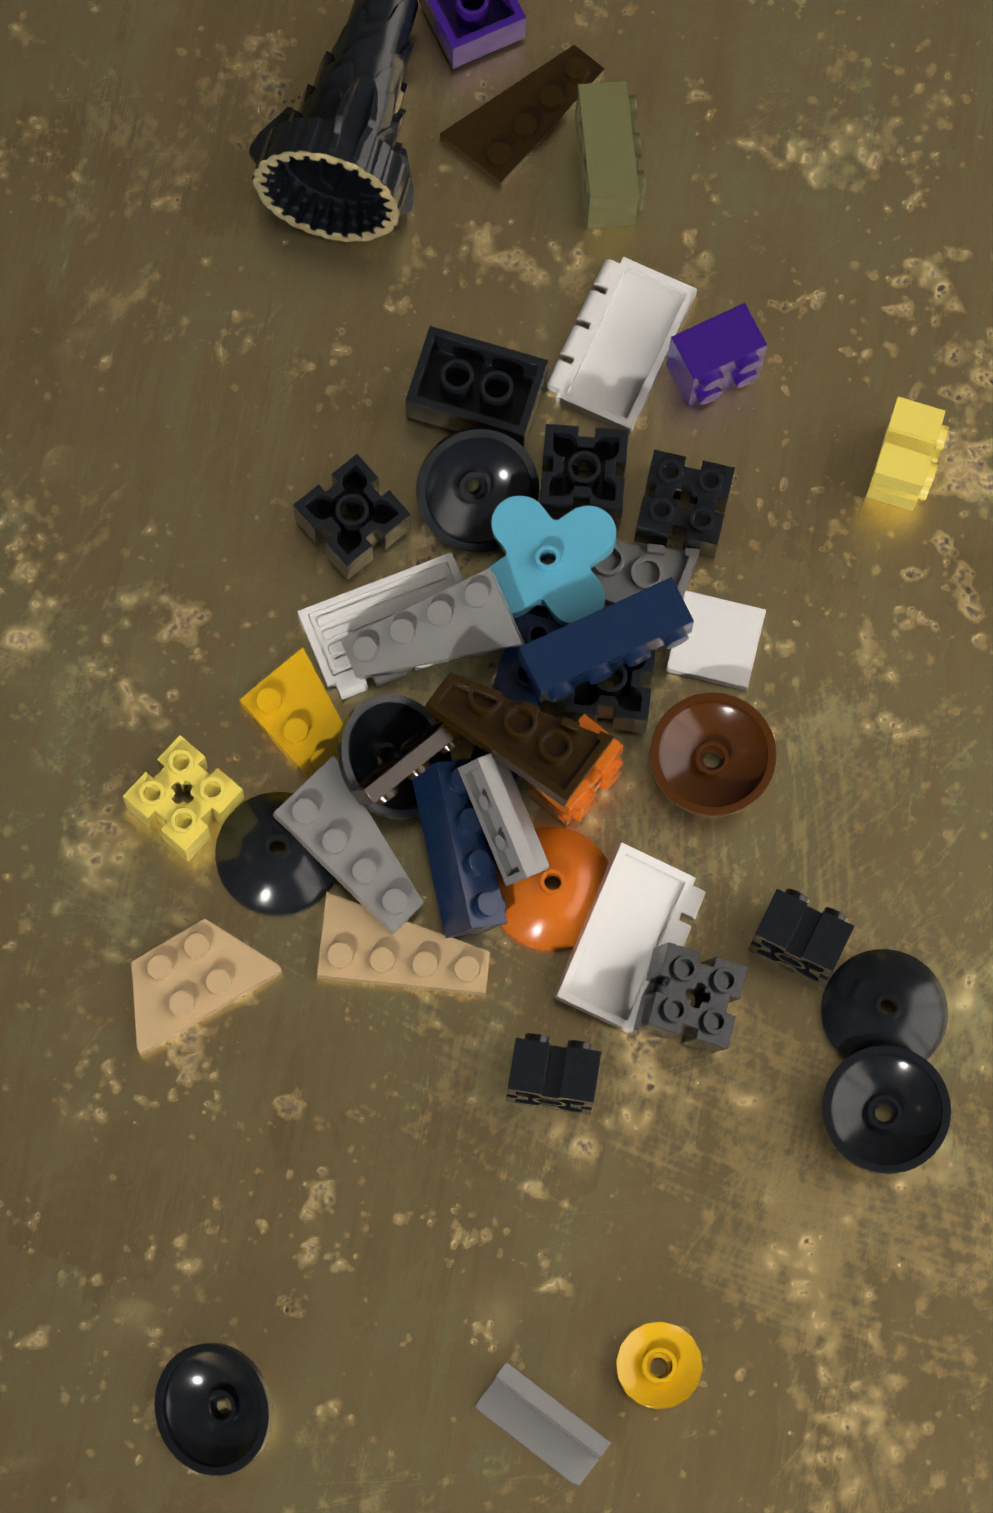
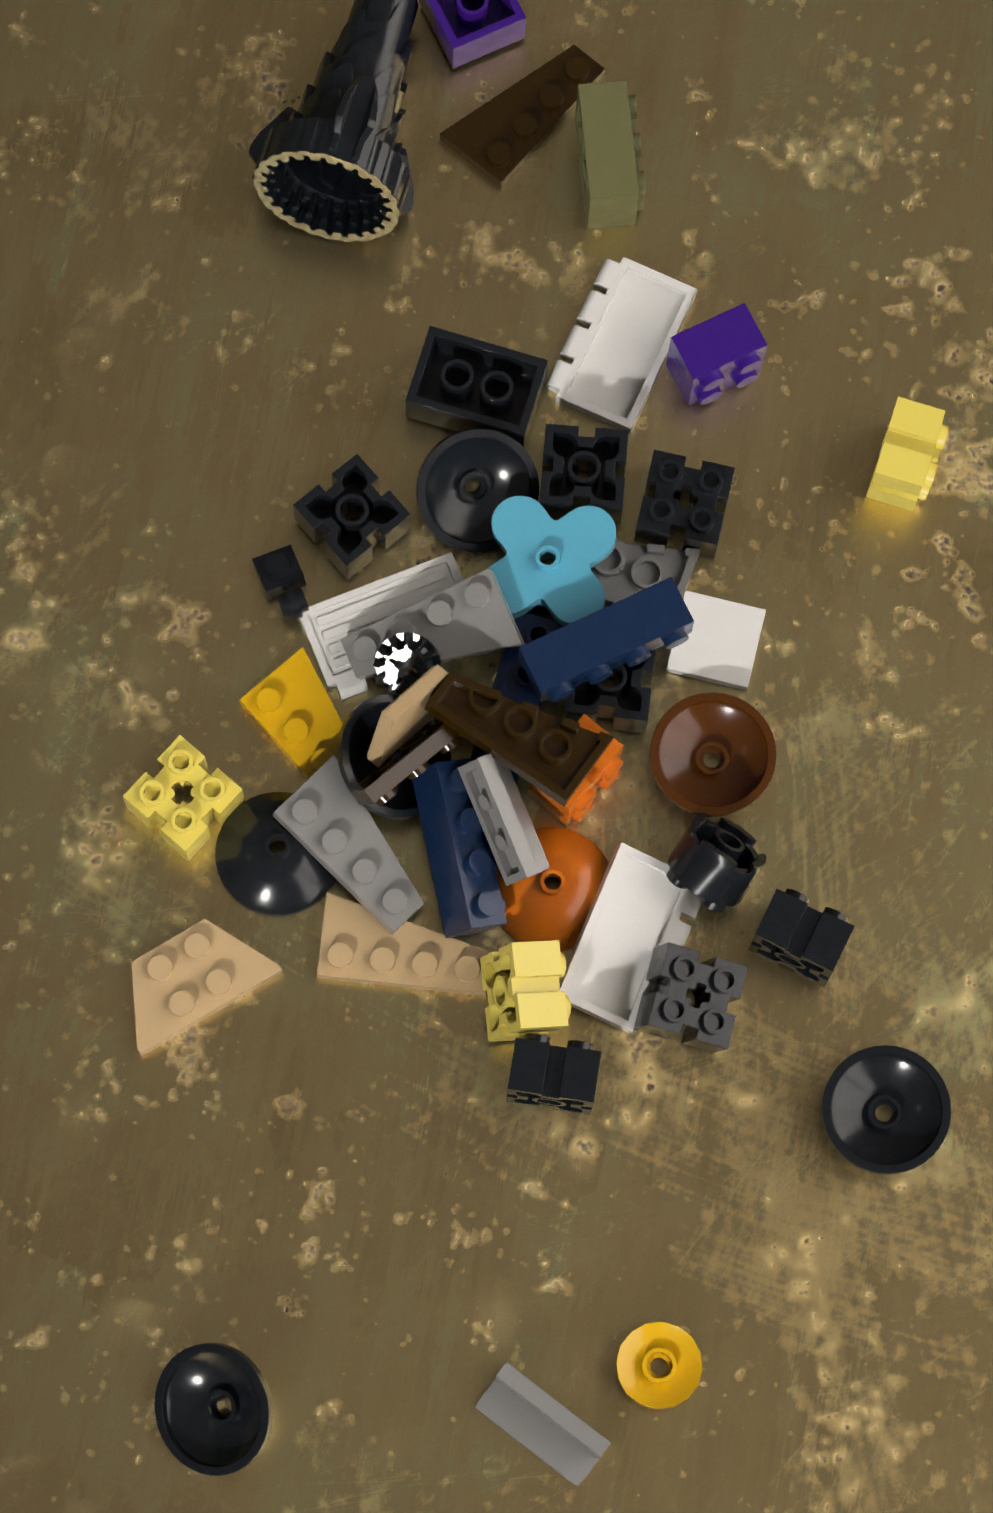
(283, 579): none -> black plate
(401, 647): none -> black gear
(404, 716): none -> tan tile
(524, 990): none -> light yellow brick
(715, 862): none -> black brick
(853, 999): black dish -> none

